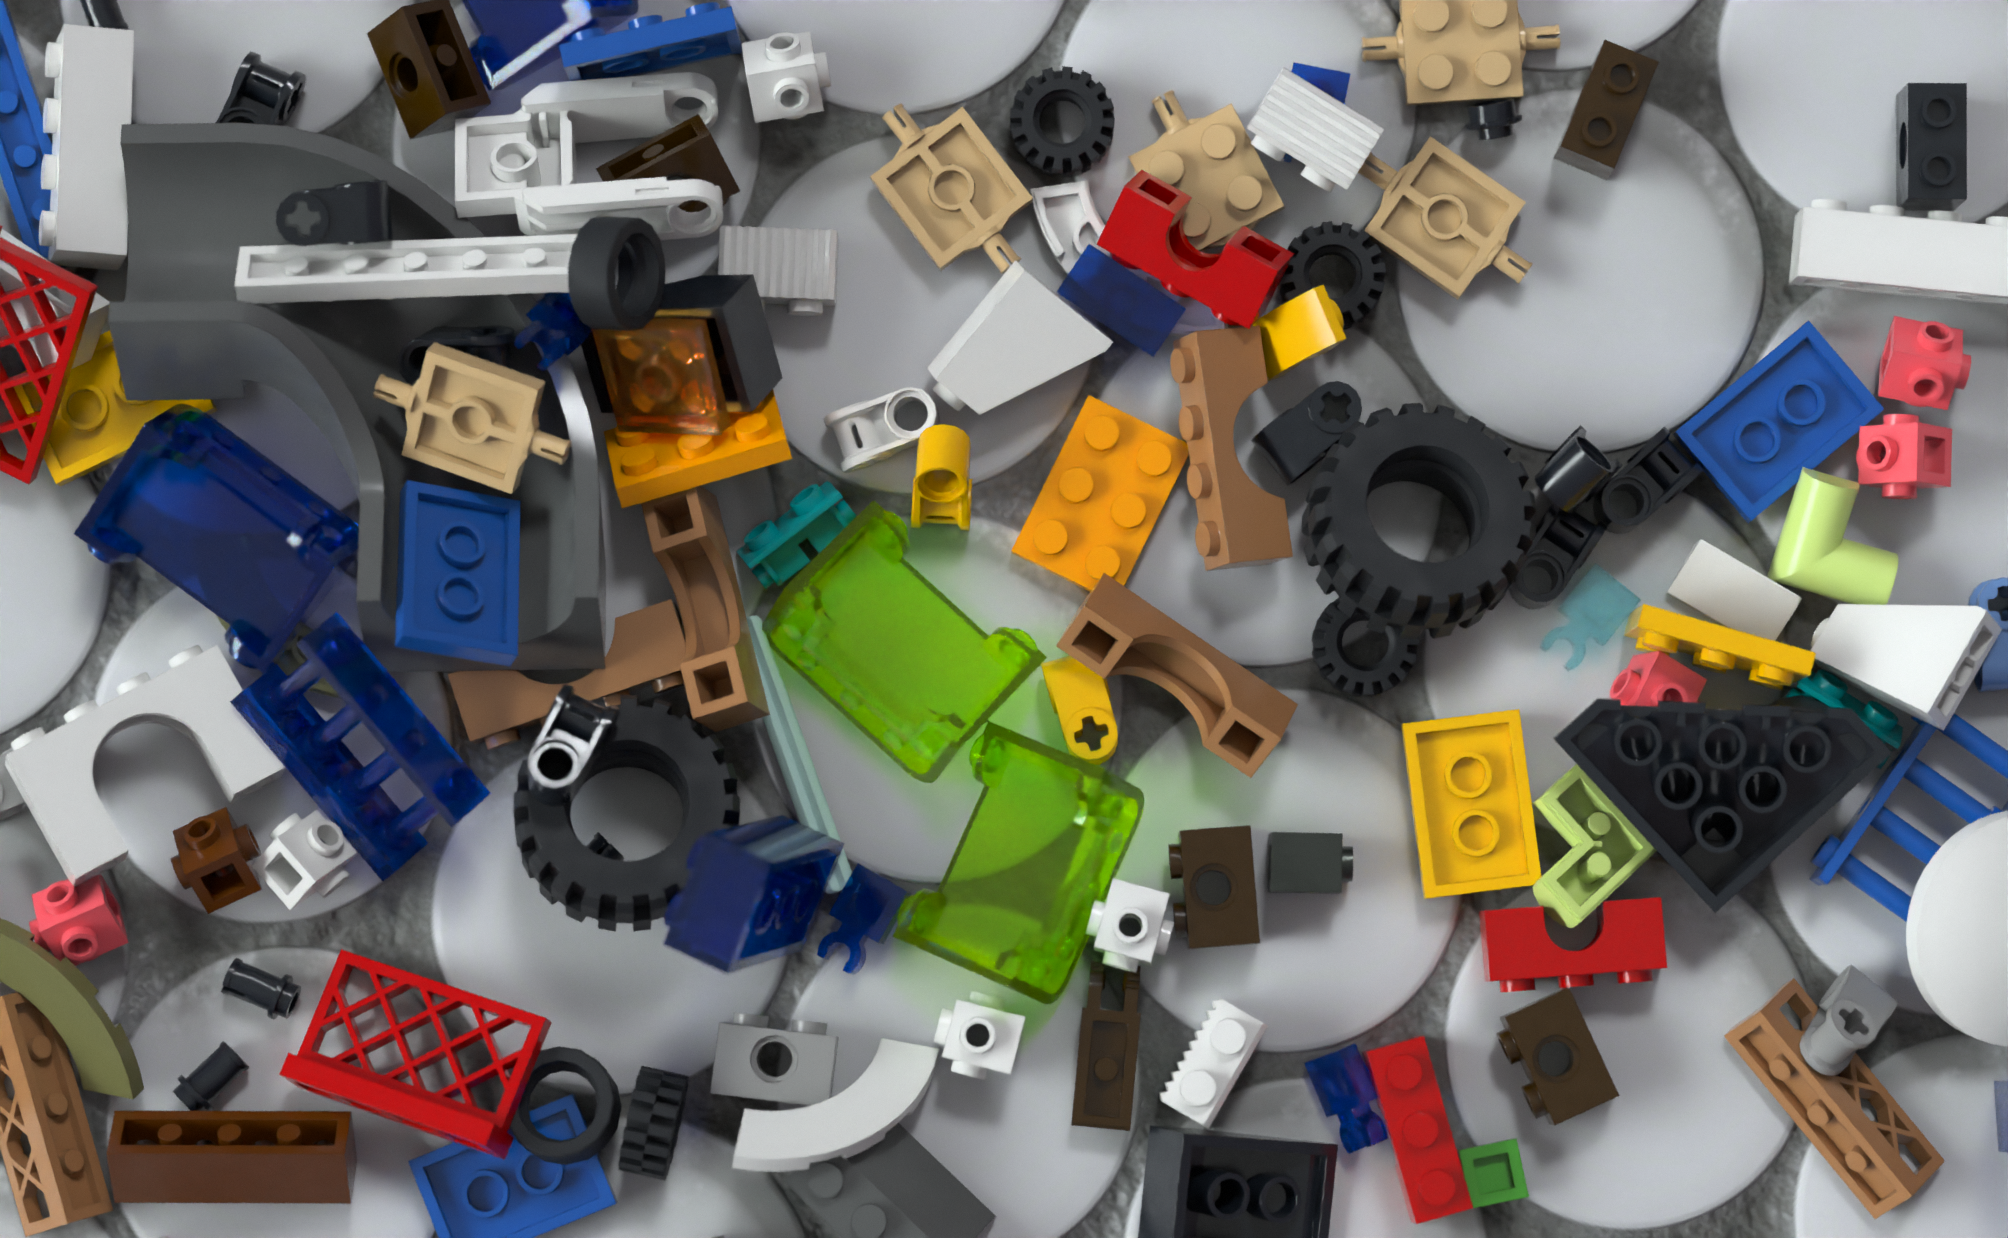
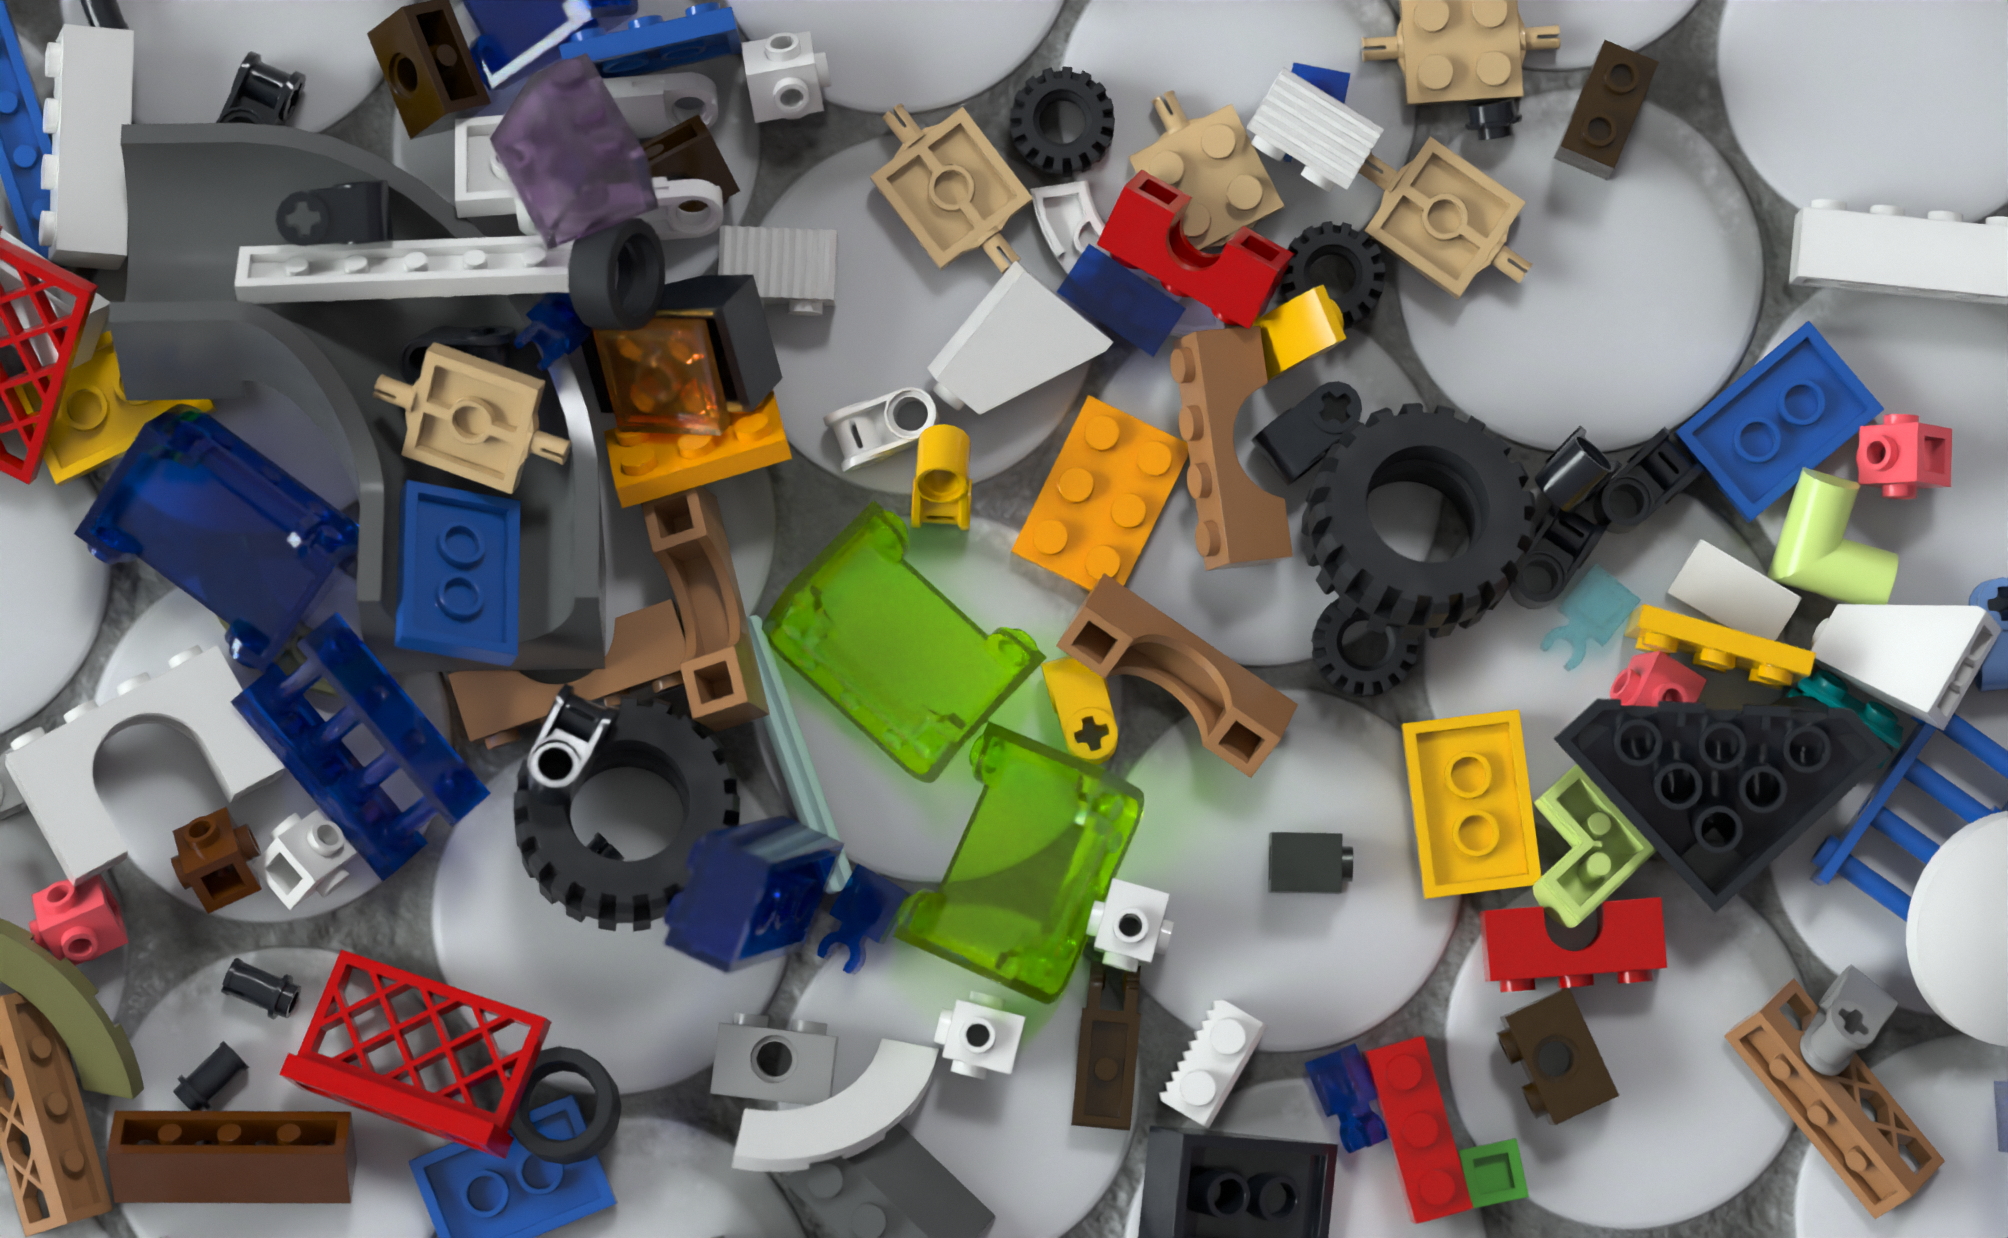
(572, 154): none -> clear purple slope
(653, 1122): black tyre -> none
(777, 542): teal hinge -> none
(1231, 854): dark brown brick -> none
(1923, 363): coral brick -> none
(1931, 146): black brick -> none

